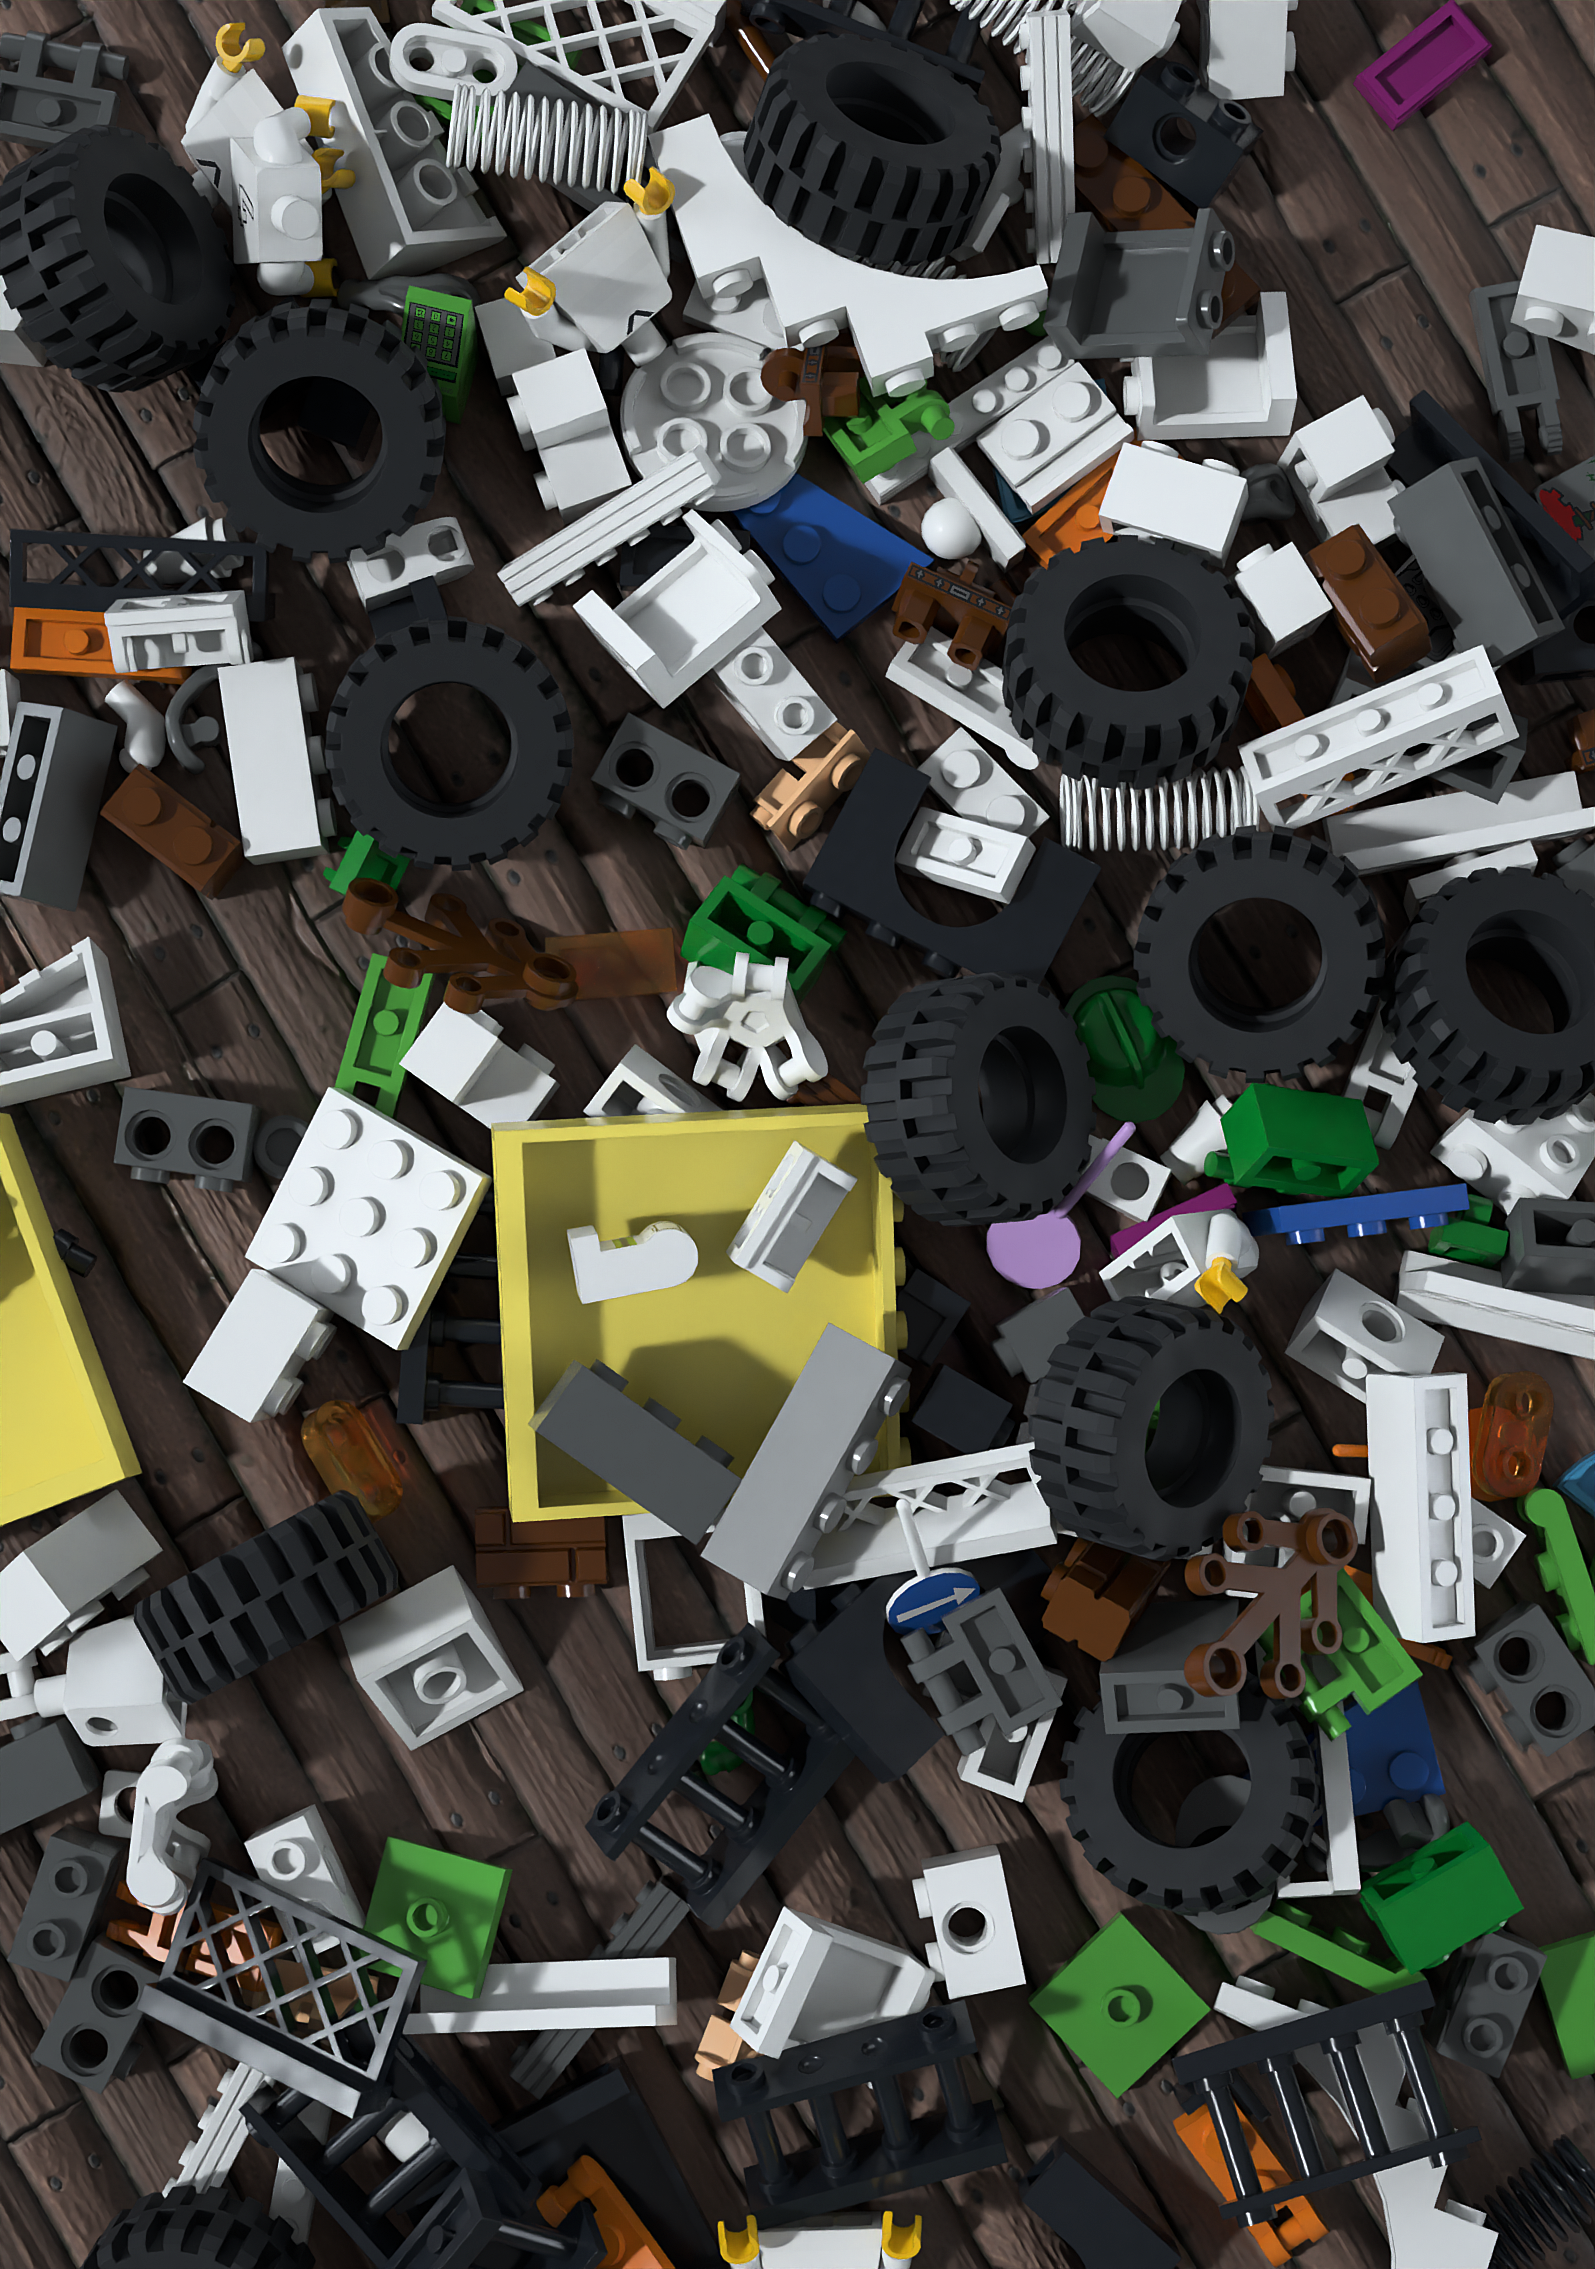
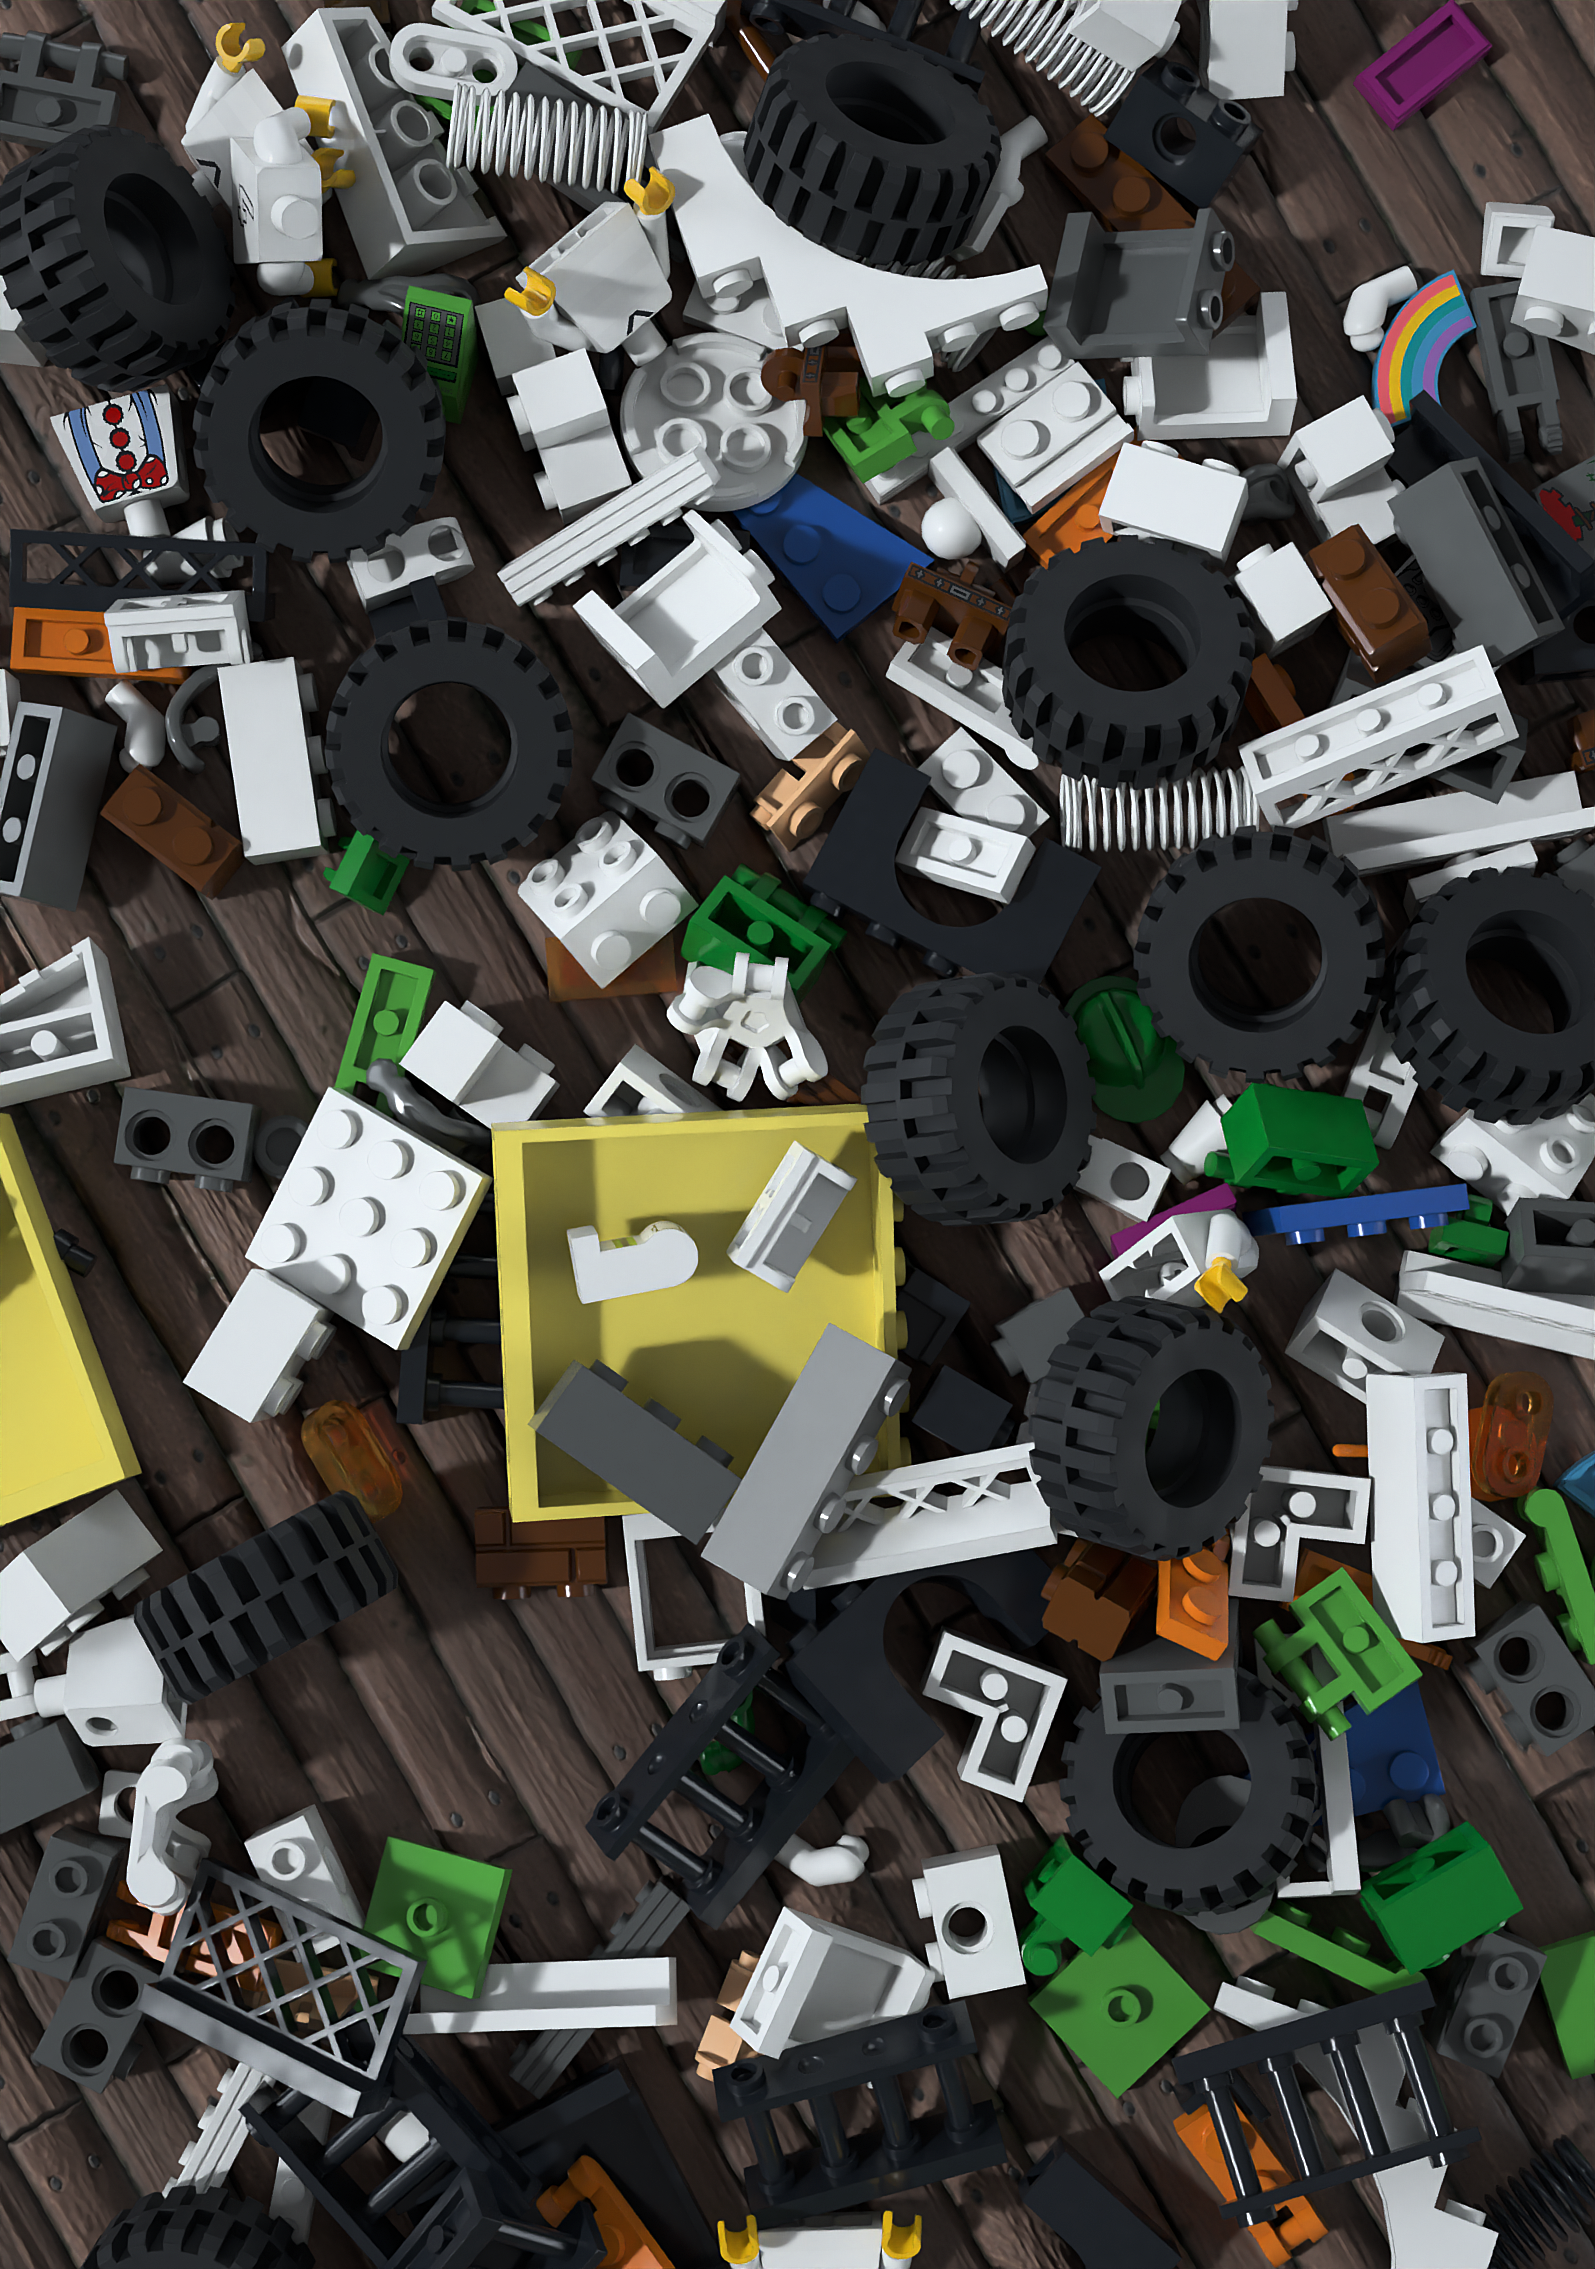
(129, 457): none -> torso
(430, 1658): white slope -> none
(452, 1132): none -> dark grey piece
(460, 947): reddish brown plant -> none
(606, 897): none -> white bracket
(825, 1865): none -> white arm
(931, 1592): piece -> none
(1000, 1661): dark grey plate -> none
(1048, 1247): lavender piece -> none
(1049, 128): white piece -> none
(1069, 1903): none -> green brick
(1195, 1600): none -> orange hinge
(1322, 1546): reddish brown plant -> none
(1369, 307): none -> white arm
(1416, 346): none -> tile
(1509, 236): none -> white slope

